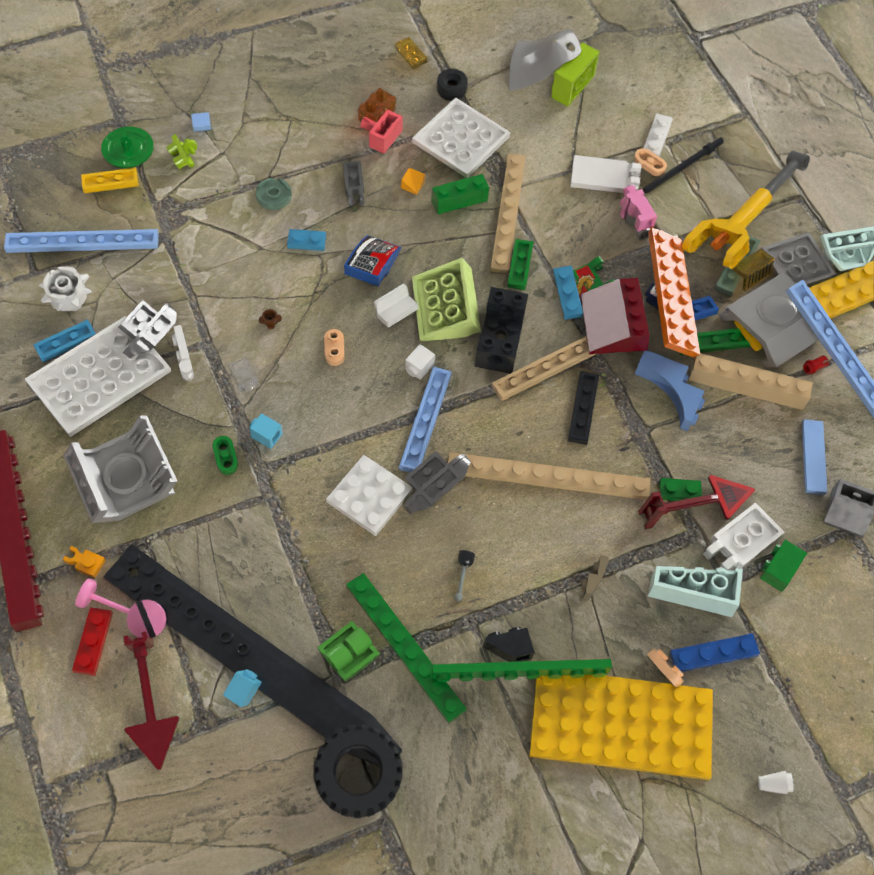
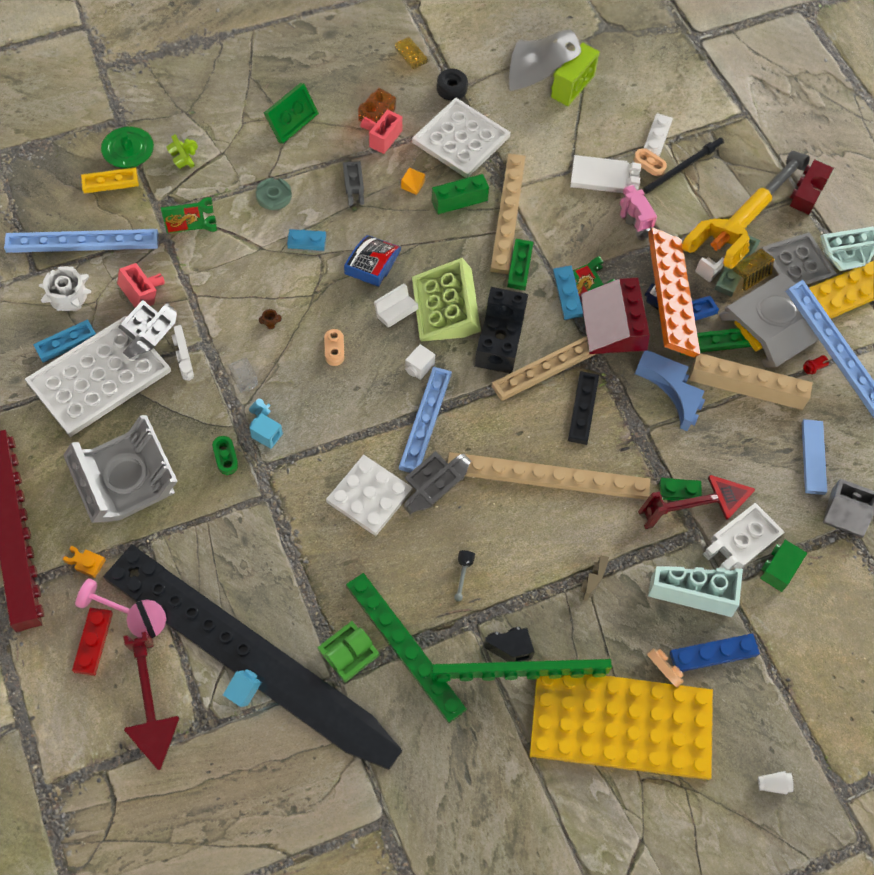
(137, 285): none -> coral brick
(189, 217): none -> green flag
(201, 121): light blue tile -> none
(259, 407): none -> medium azure plate
(291, 113): none -> green plate
(325, 771): black tyre -> none
(708, 268): none -> white panel
(815, 177): none -> dark red arch

